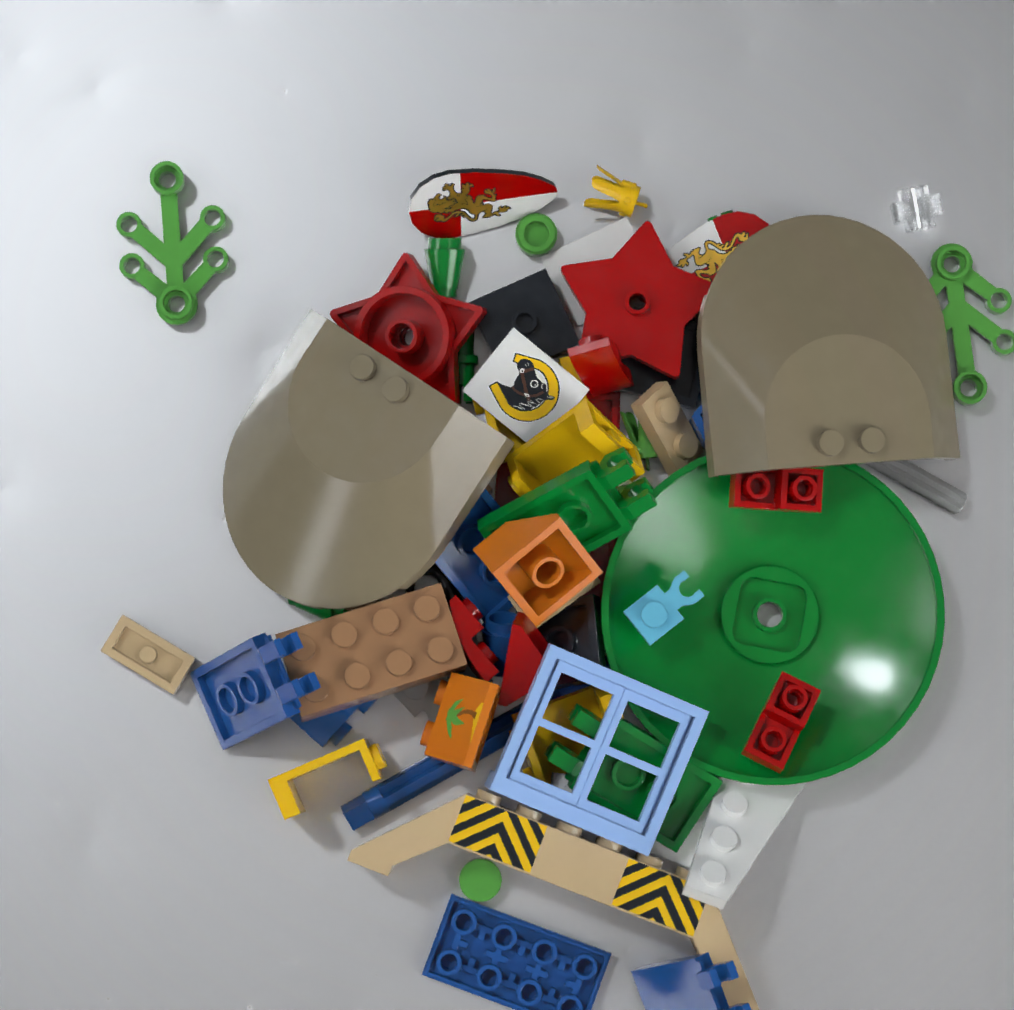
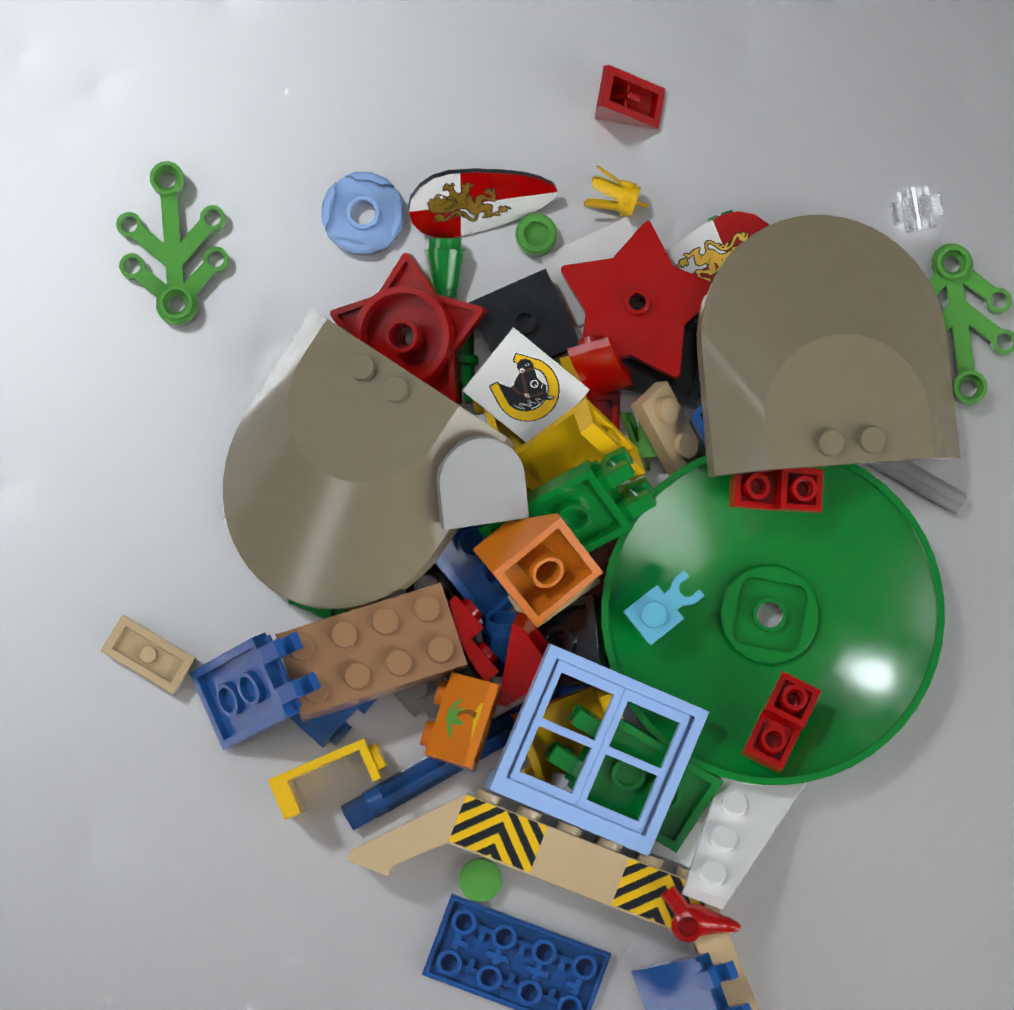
(369, 237): none -> light blue tile
(481, 484): none -> light grey tile
(628, 99): none -> red slope
(694, 919): none -> red animal

